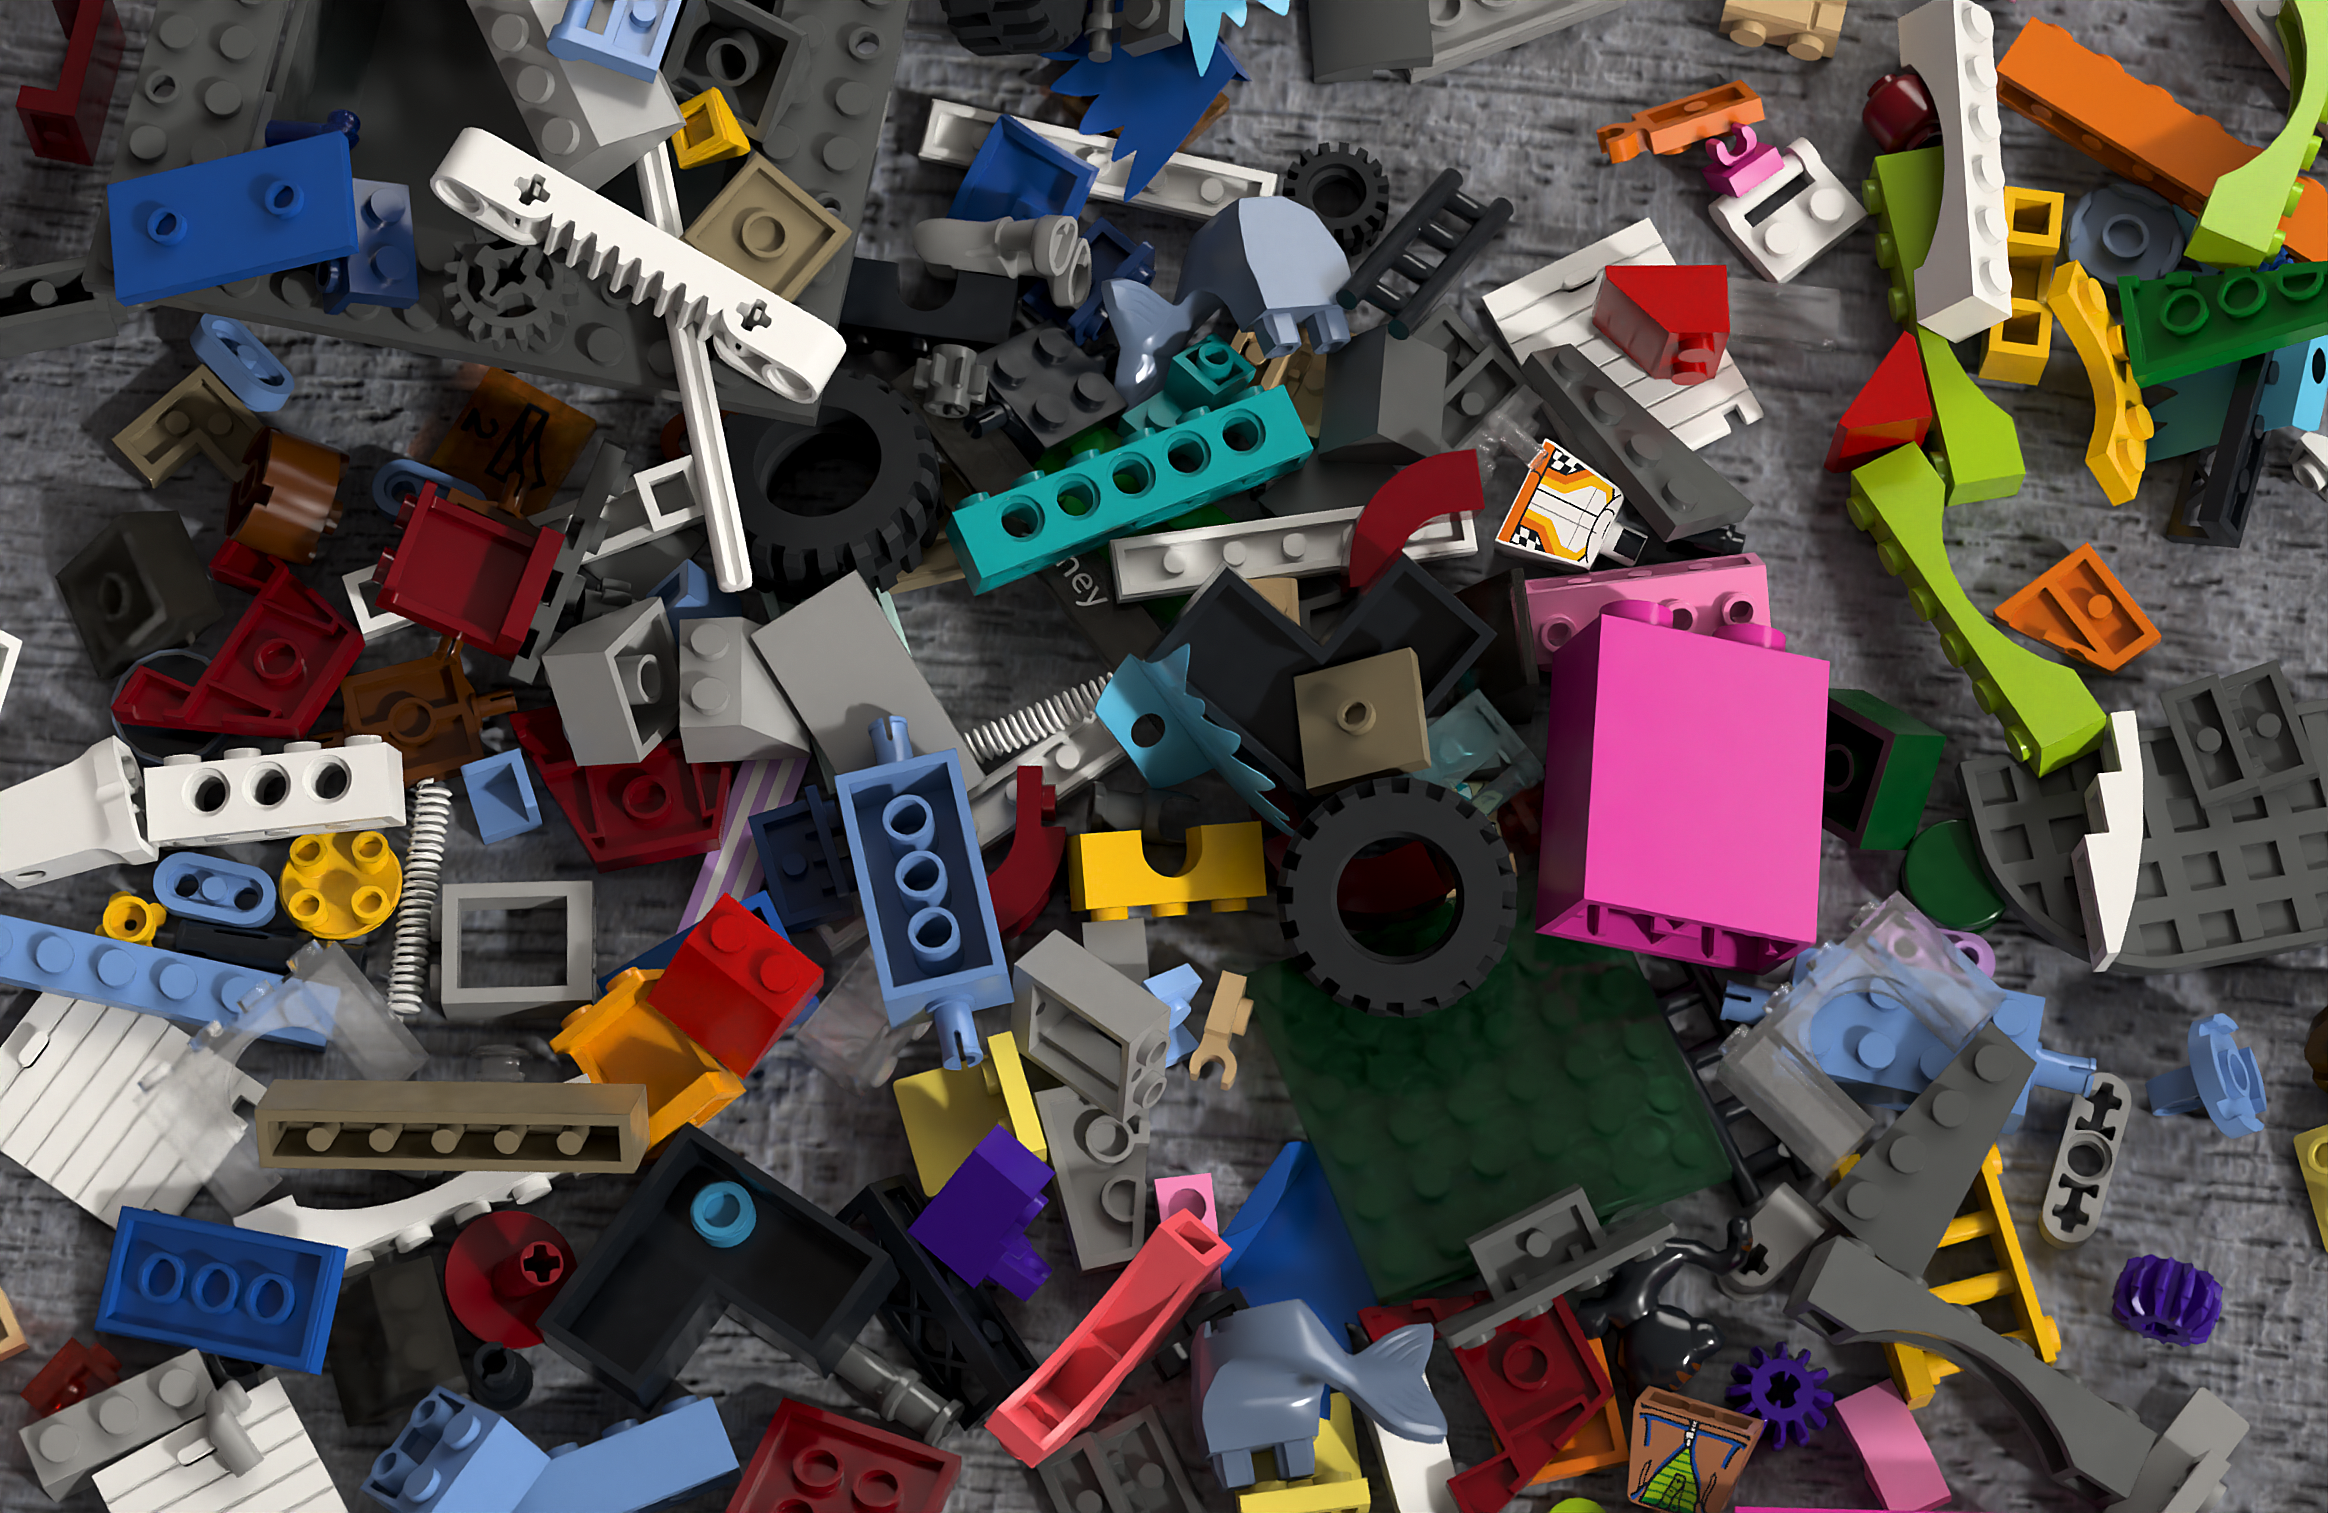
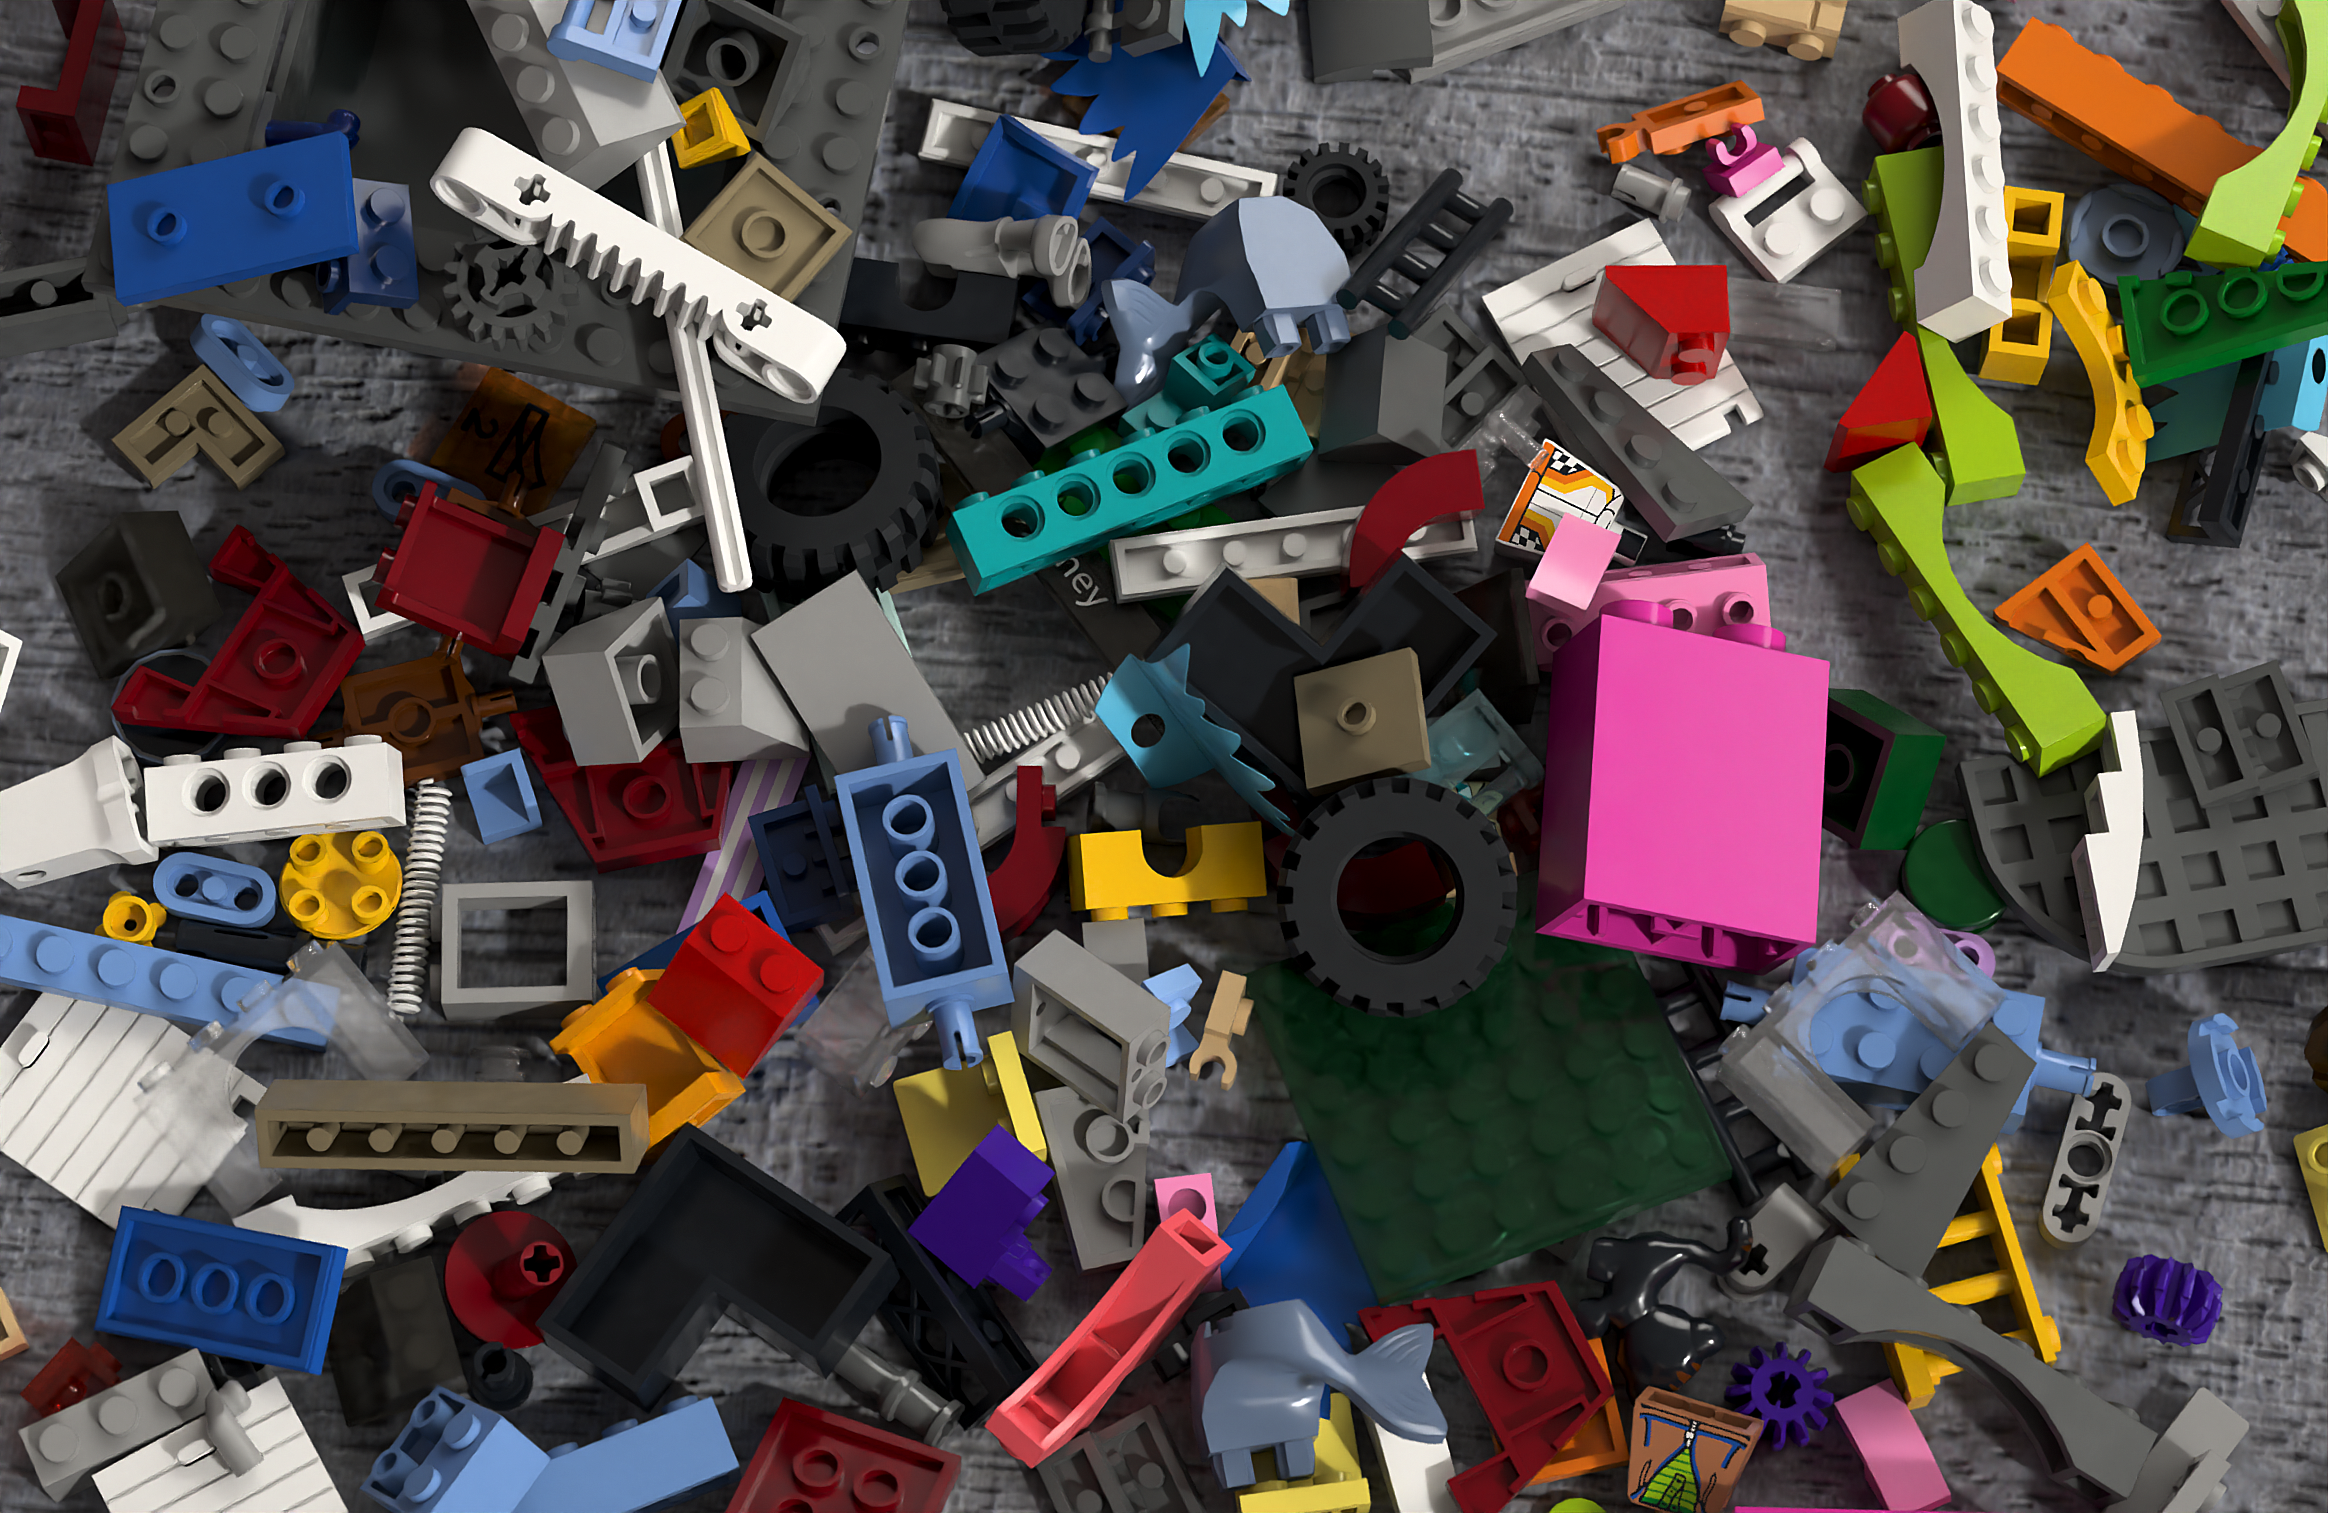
(286, 495): reddish brown brick -> none
(723, 1214): dark azure tile -> none
(1544, 1255): dark grey bracket -> none
(1572, 567): none -> bright pink slope
(1651, 192): none -> light grey pin

